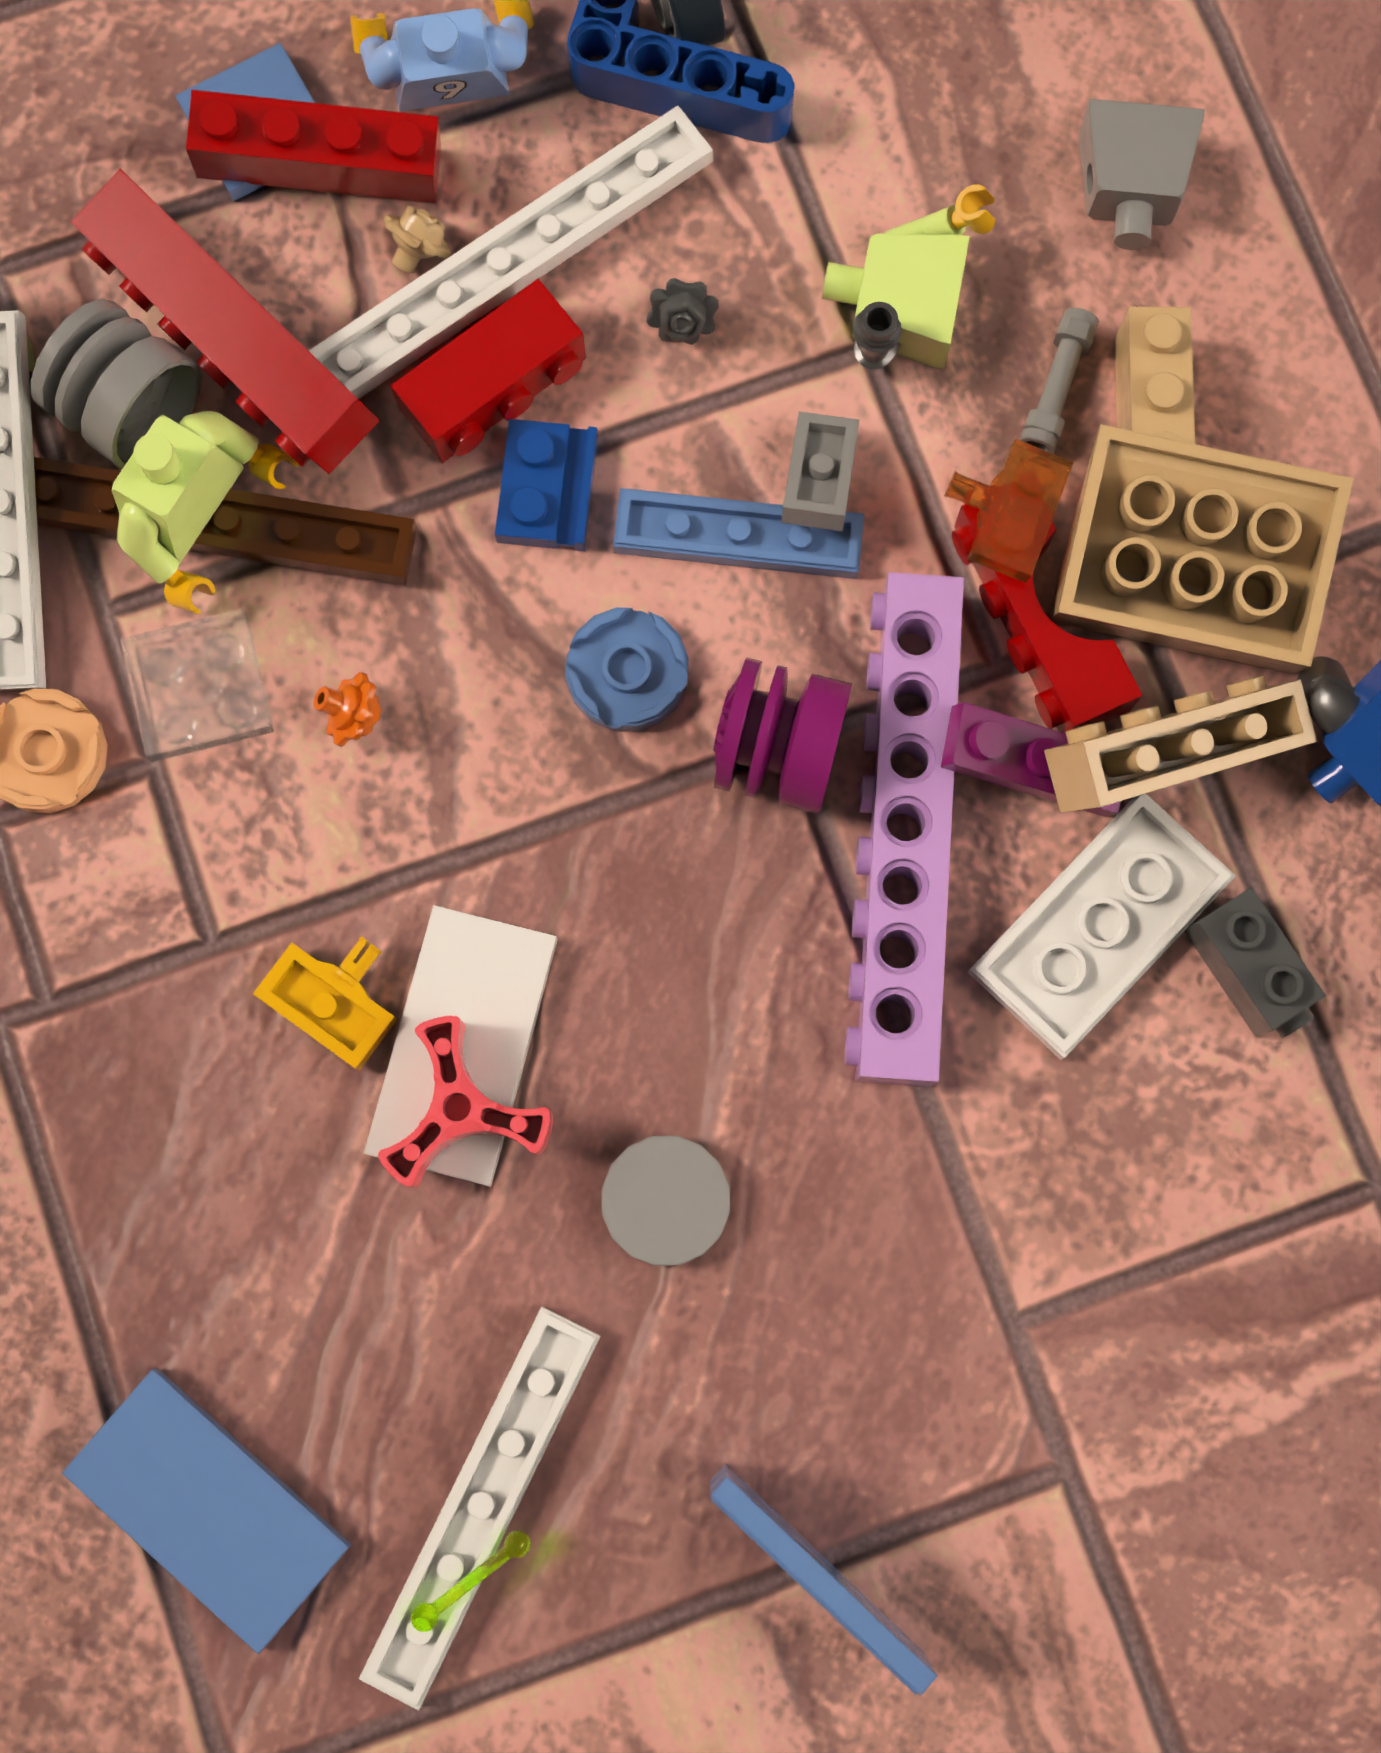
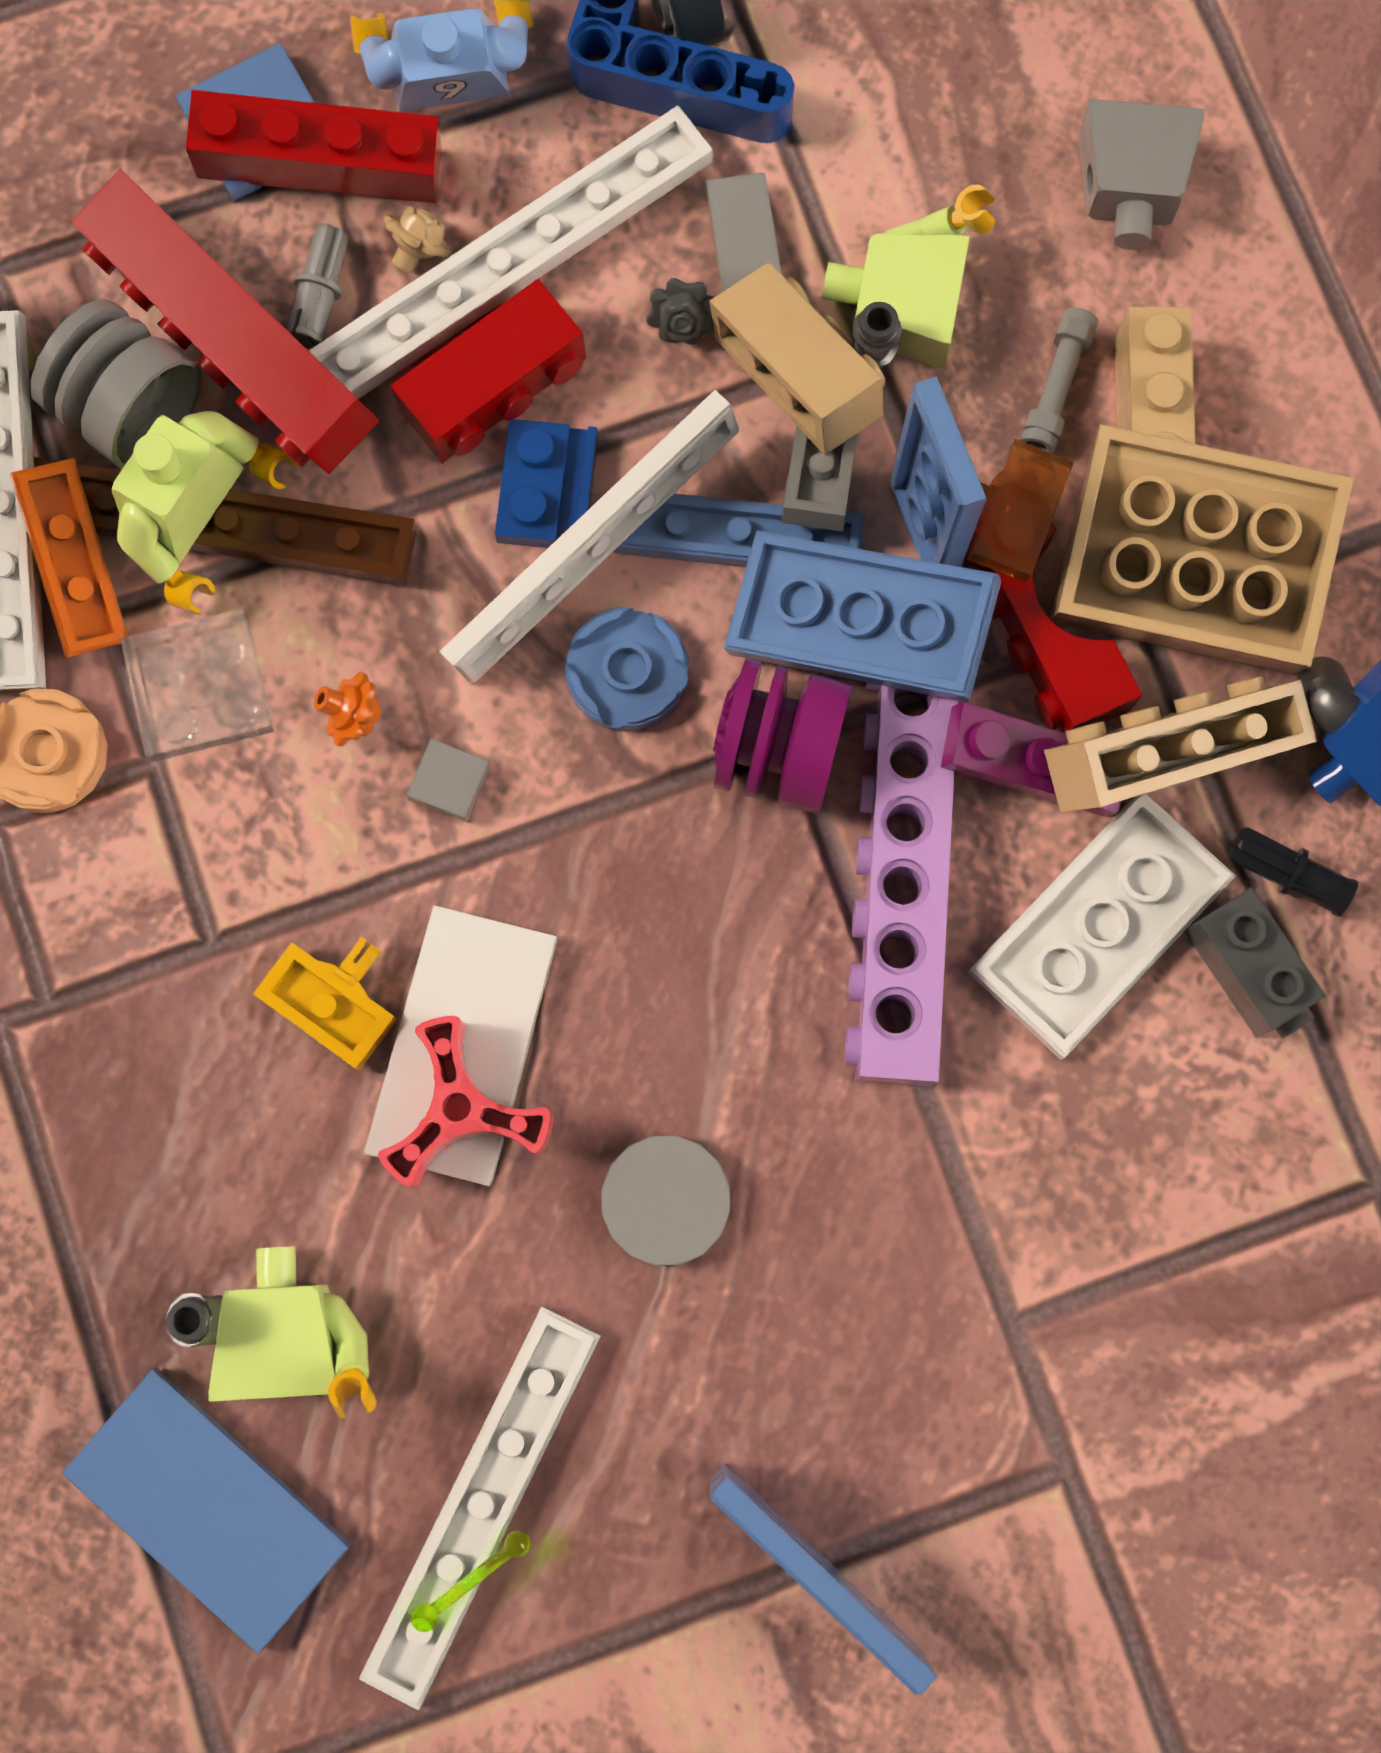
(69, 557): none -> orange tile
(277, 1337): none -> yellowish green torso
(318, 285): none -> light grey axle
(448, 780): none -> light grey tile
(592, 538): none -> white tile
(741, 226): none -> light grey tile
(798, 357): none -> tan brick
(863, 615): none -> medium blue tile
(935, 479): none -> medium blue tile
(1292, 871): none -> black axle

